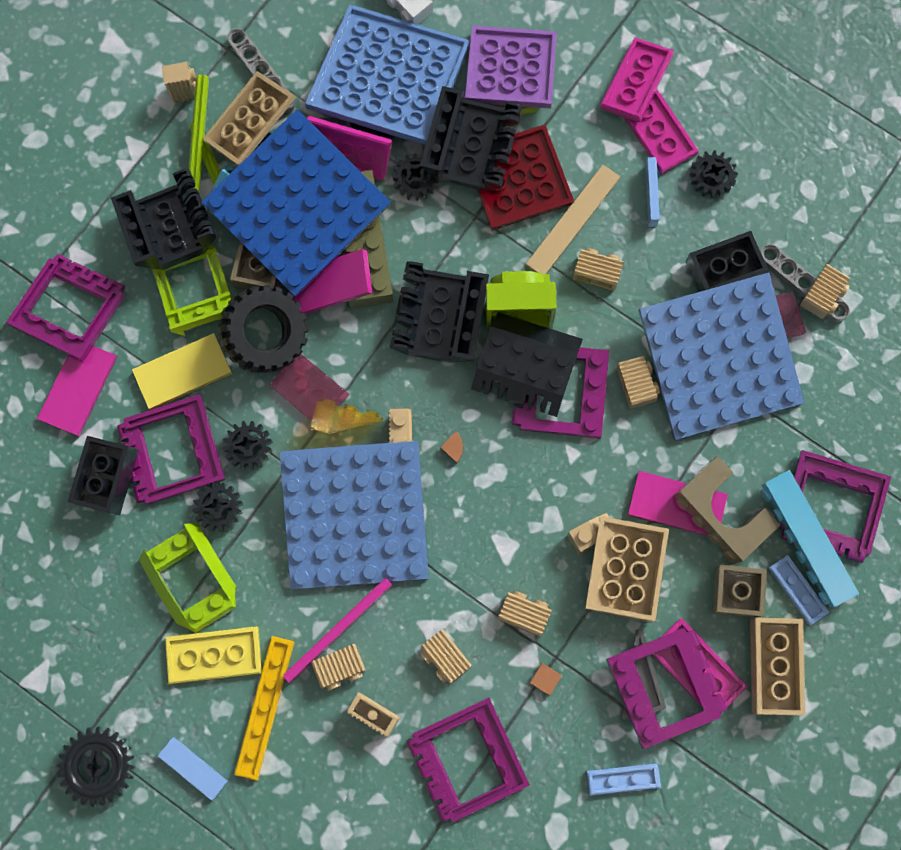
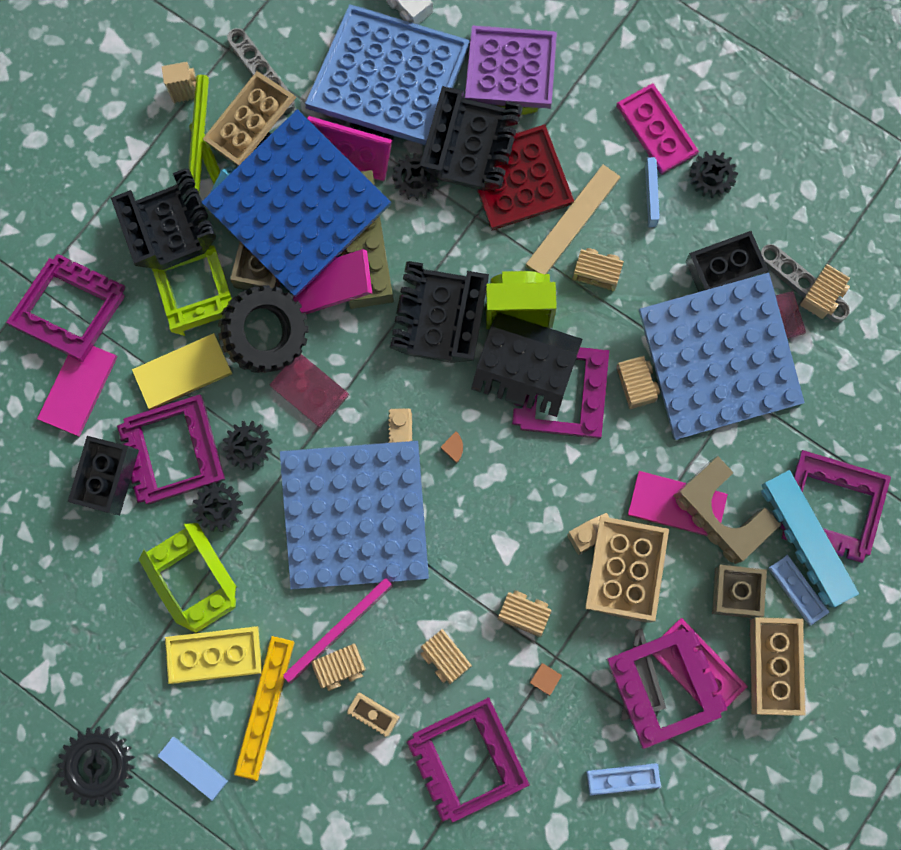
(336, 419): clear yellow slope -> none
(637, 79): dark pink tile -> none

